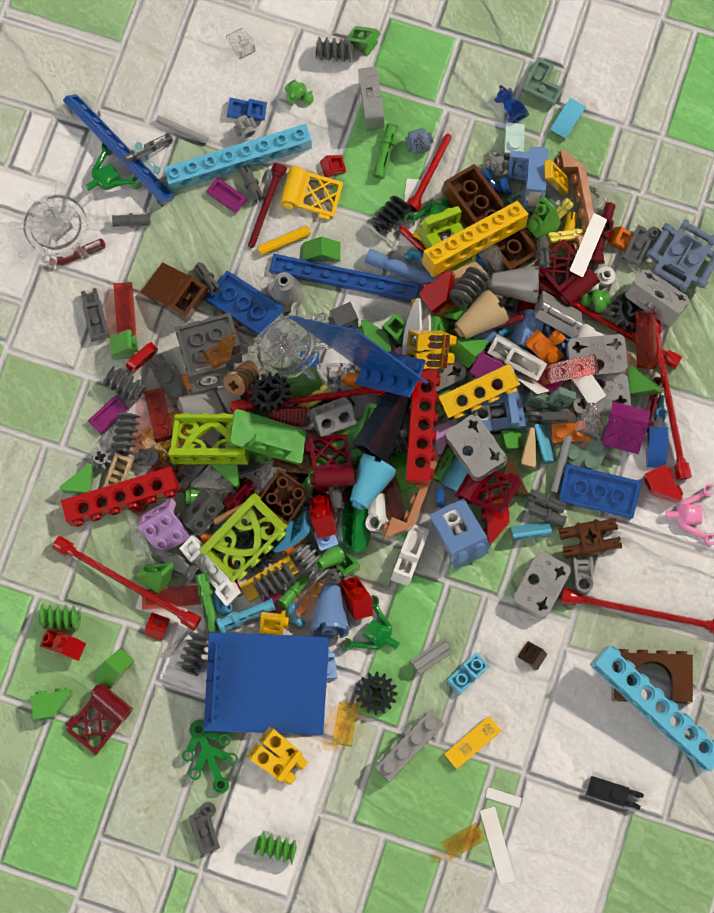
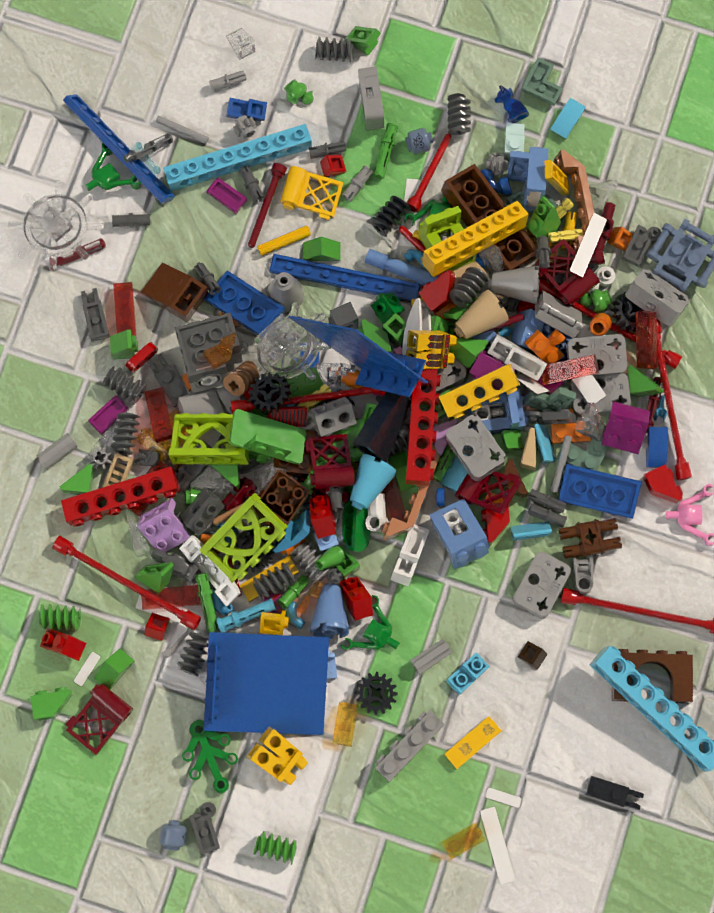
(57, 451): none -> light grey axle
(86, 668): none -> white sticker
(173, 835): none -> sand blue head
(227, 80): none -> light grey axle
(323, 150): none -> dark grey axle
(357, 183): none -> light grey pin
(386, 306): none -> green brick
(458, 114): none -> dark grey piece
(600, 329): none -> orange brick

